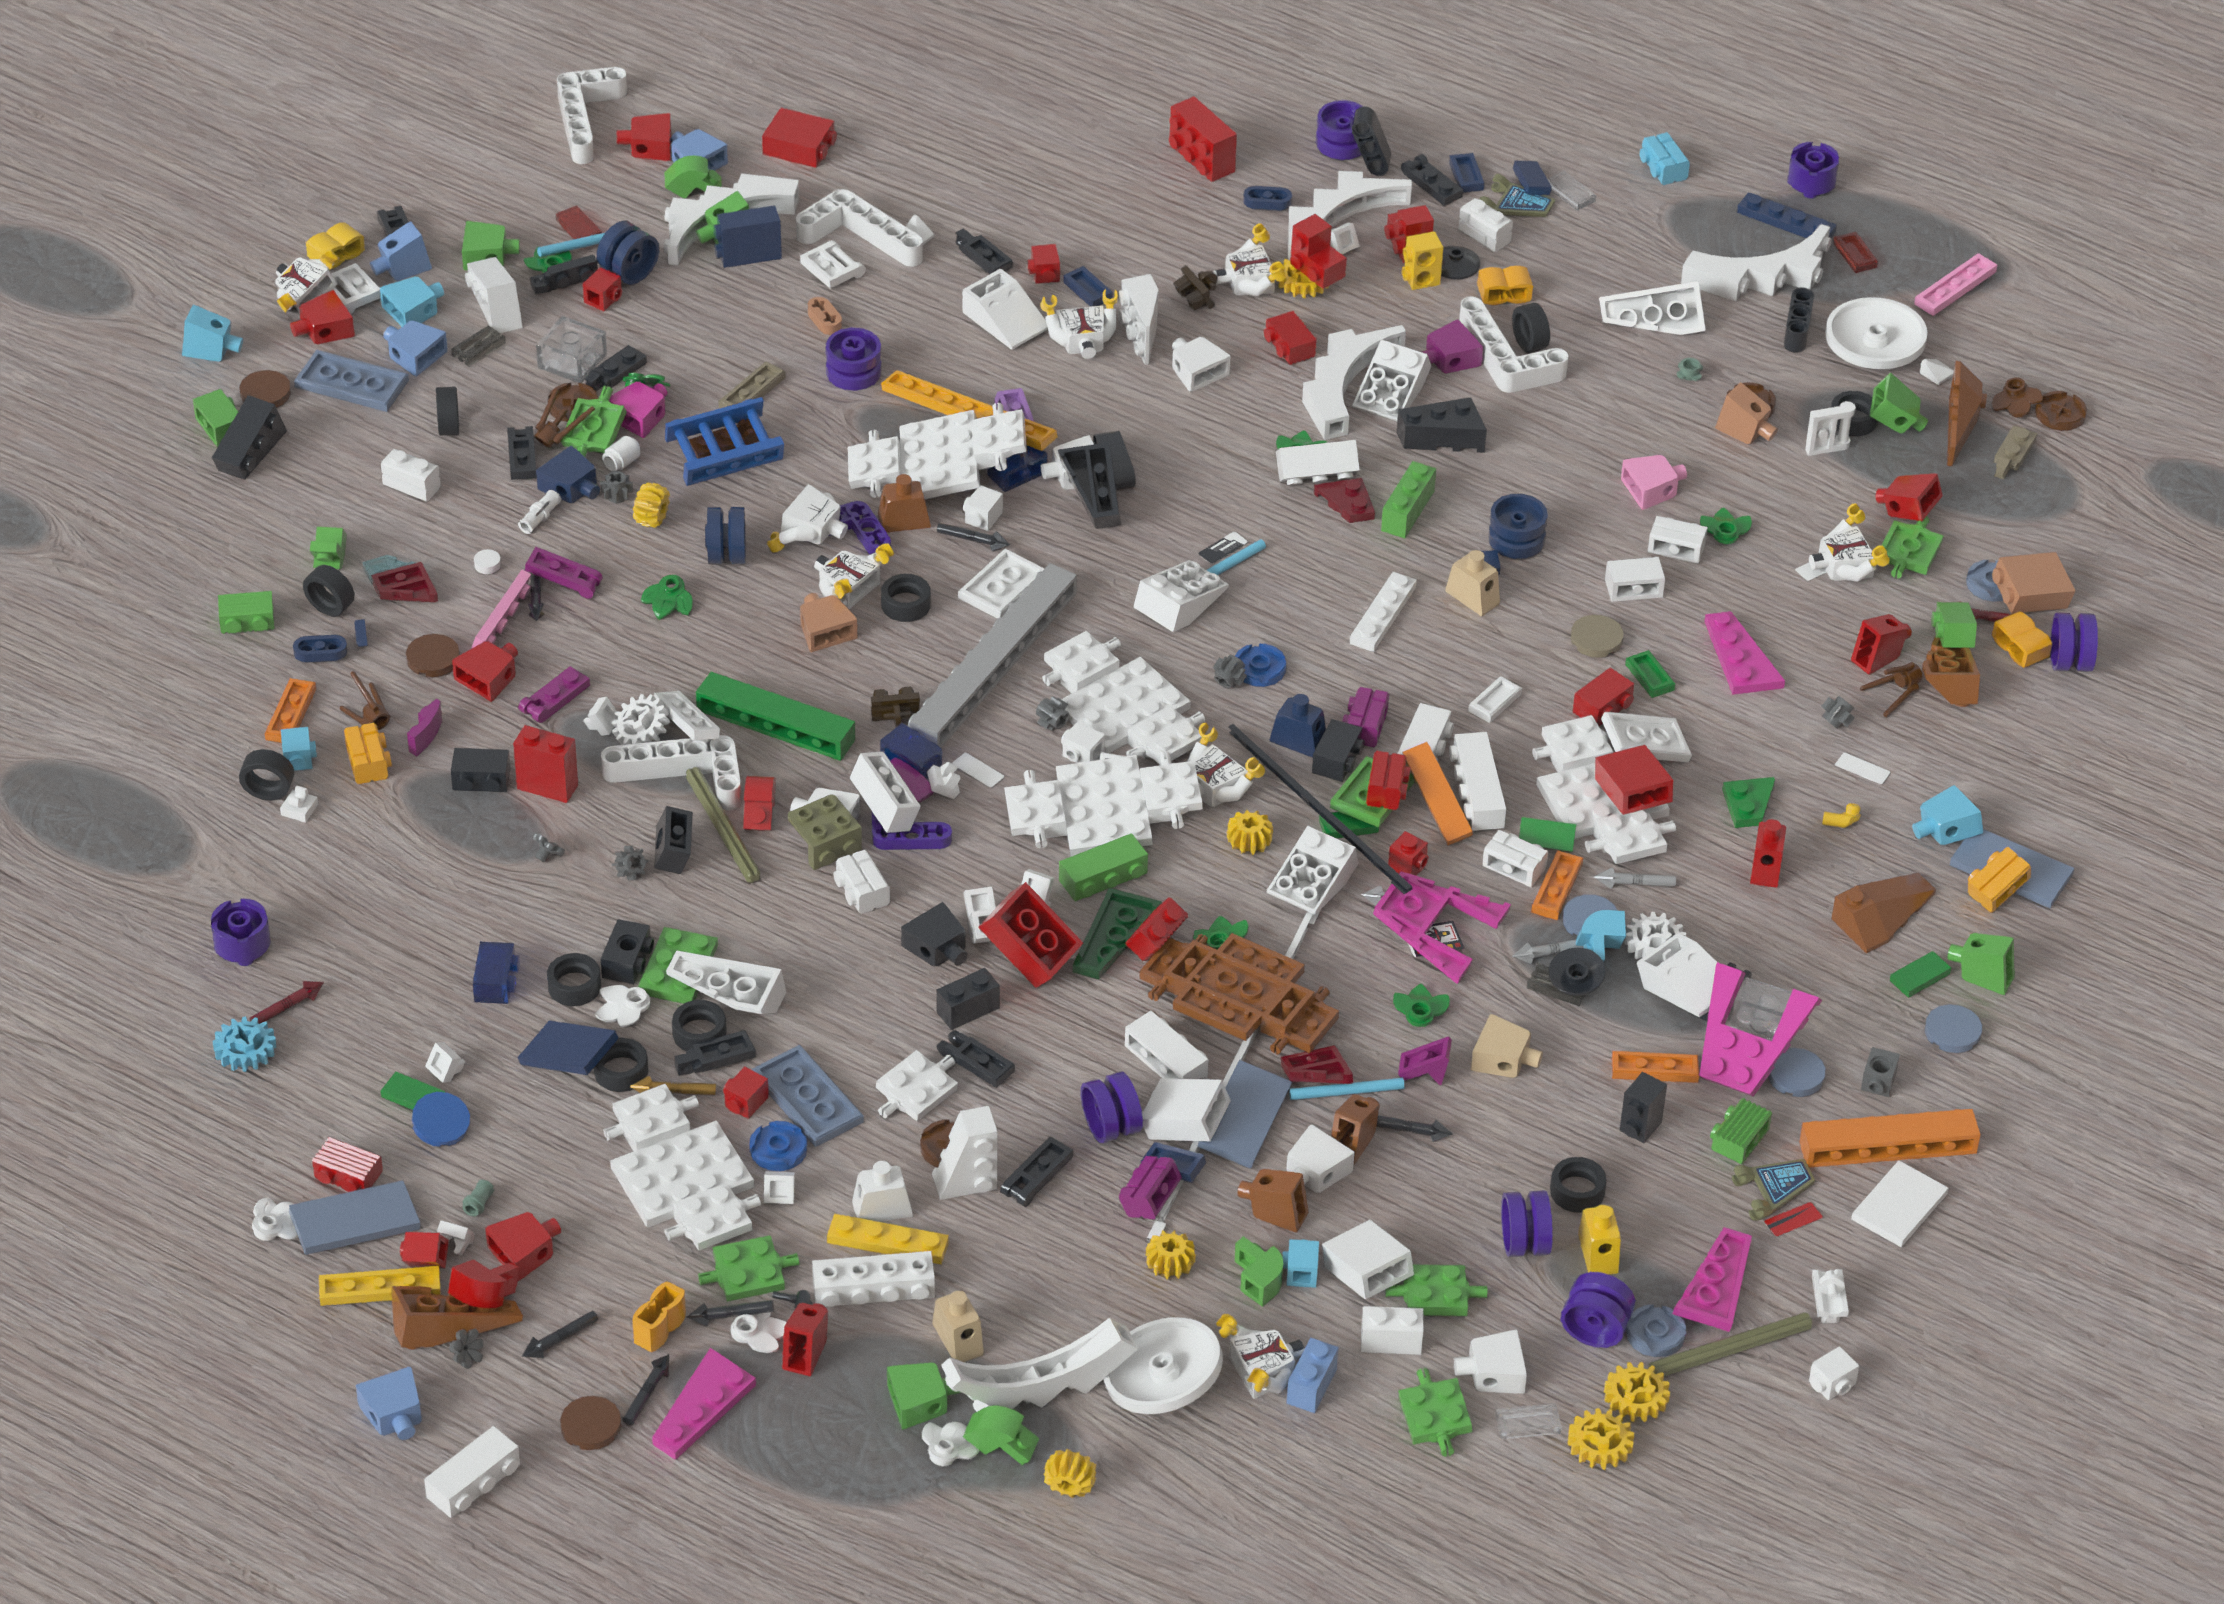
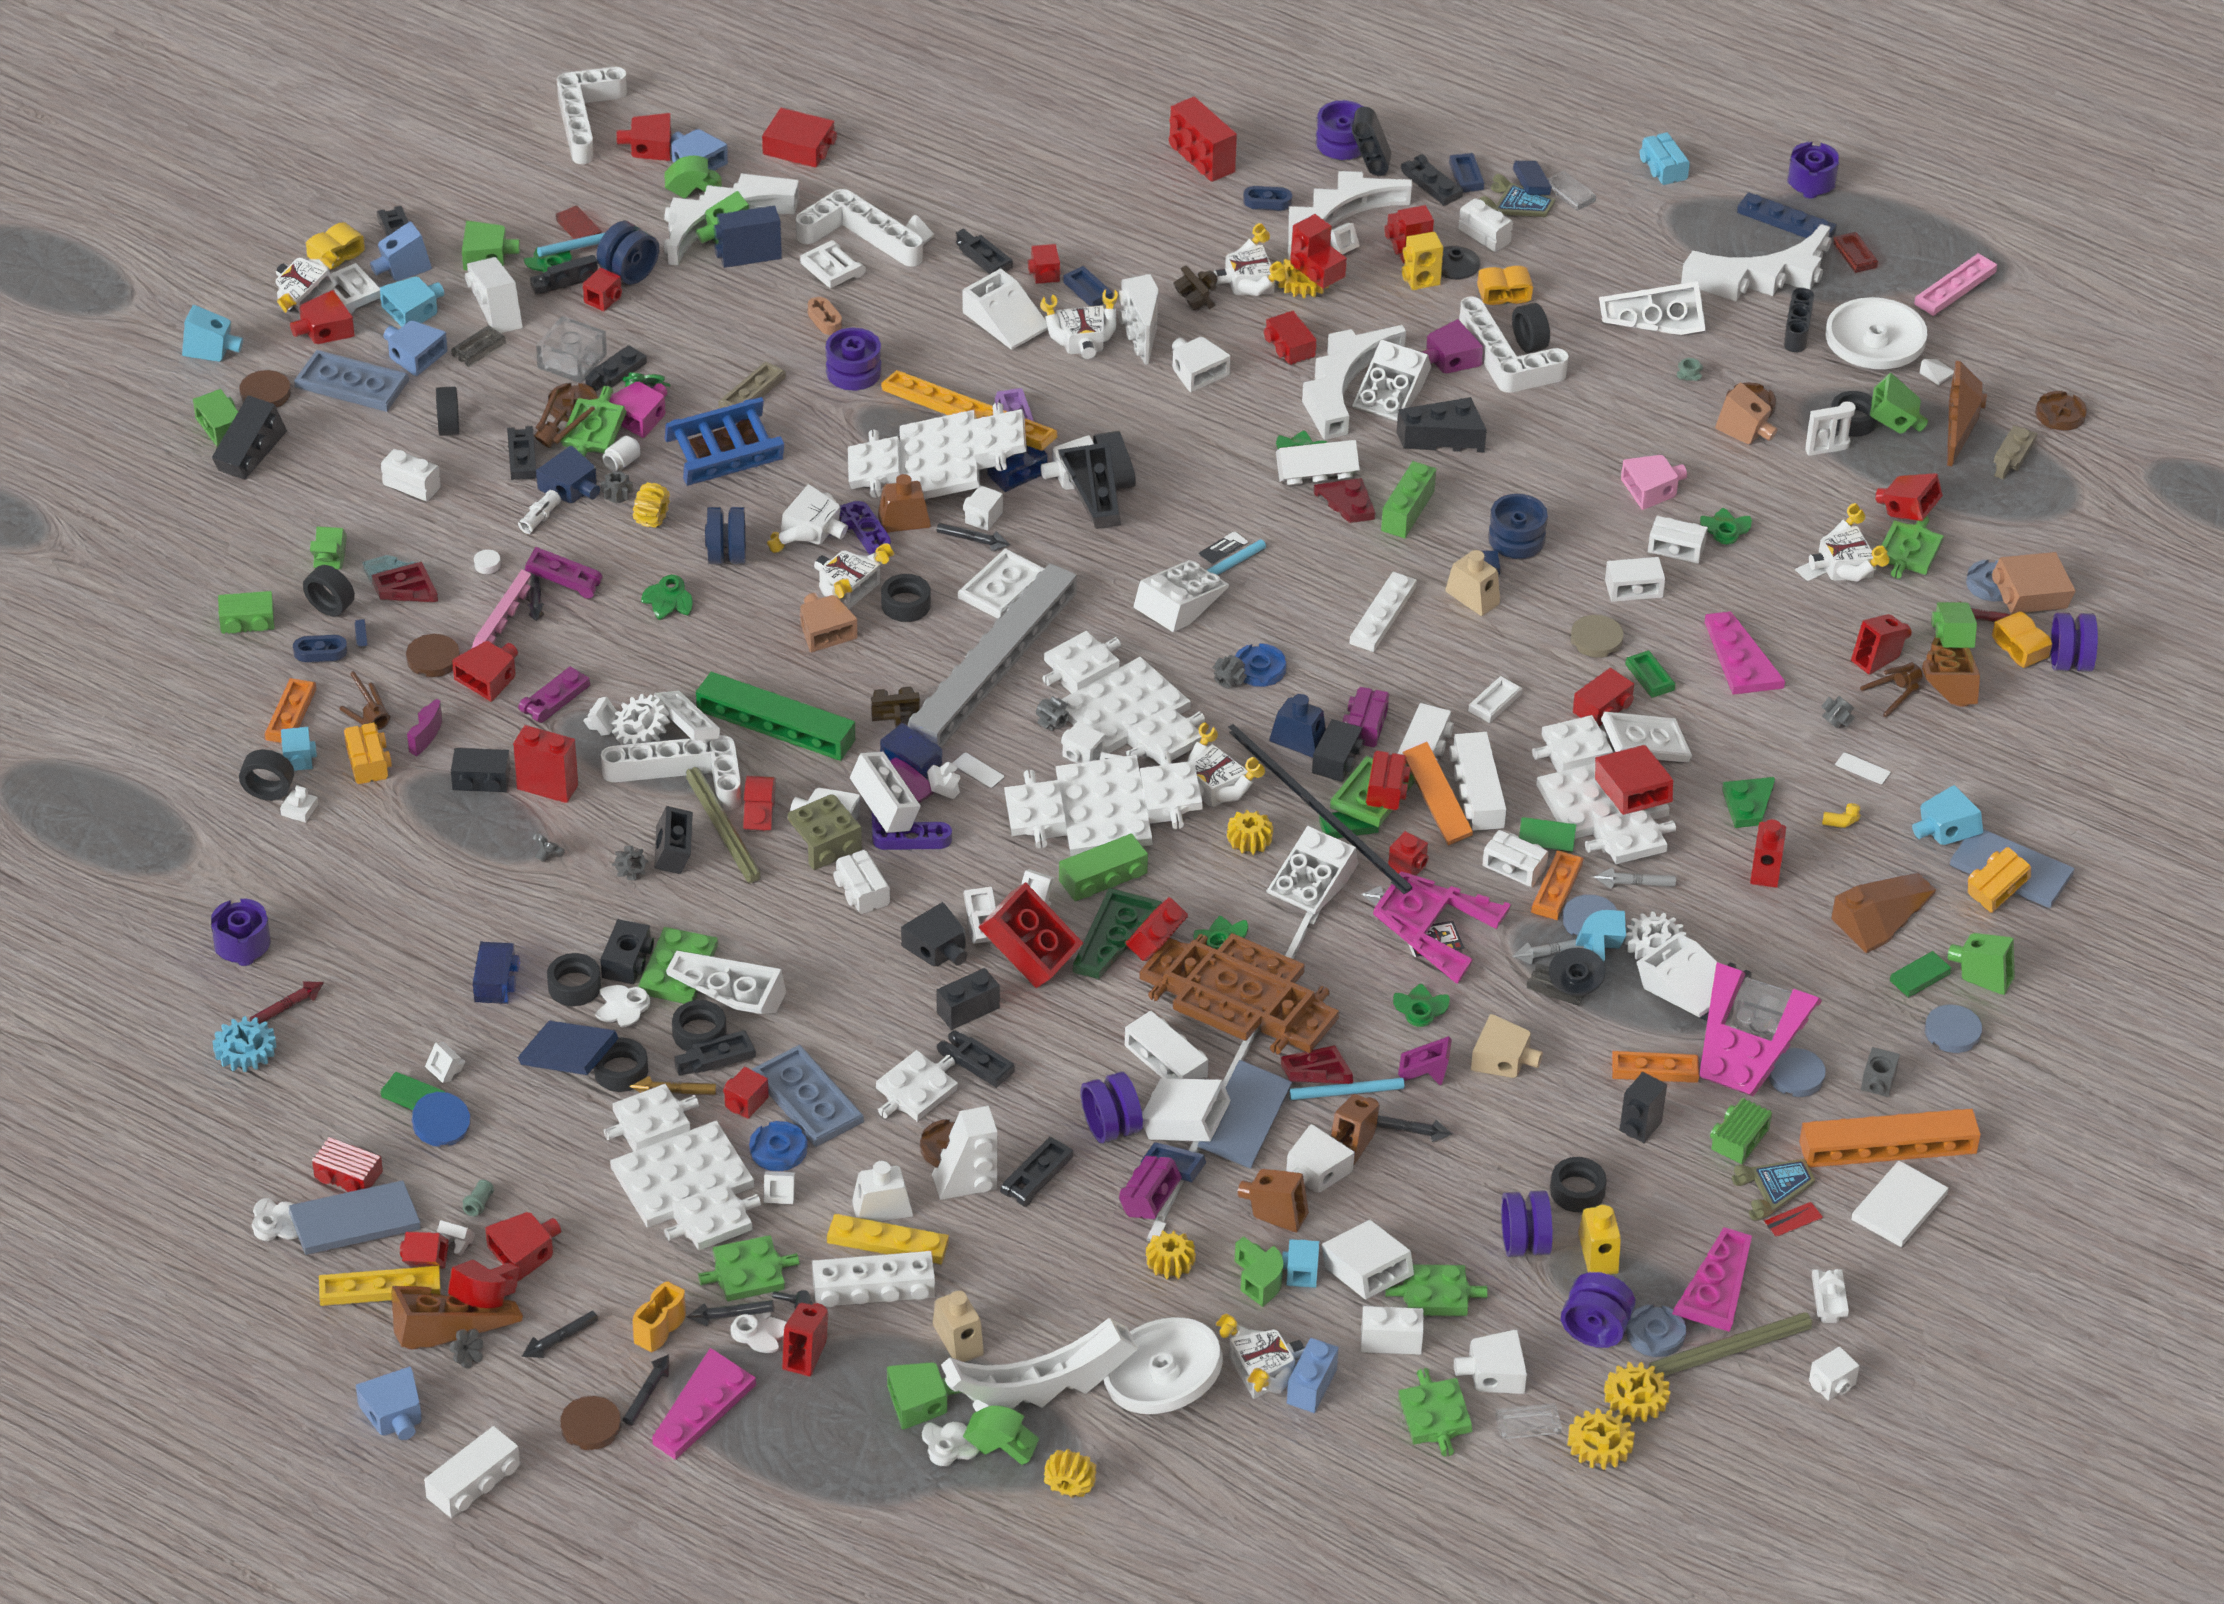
(2016, 398): reddish brown plate -> none

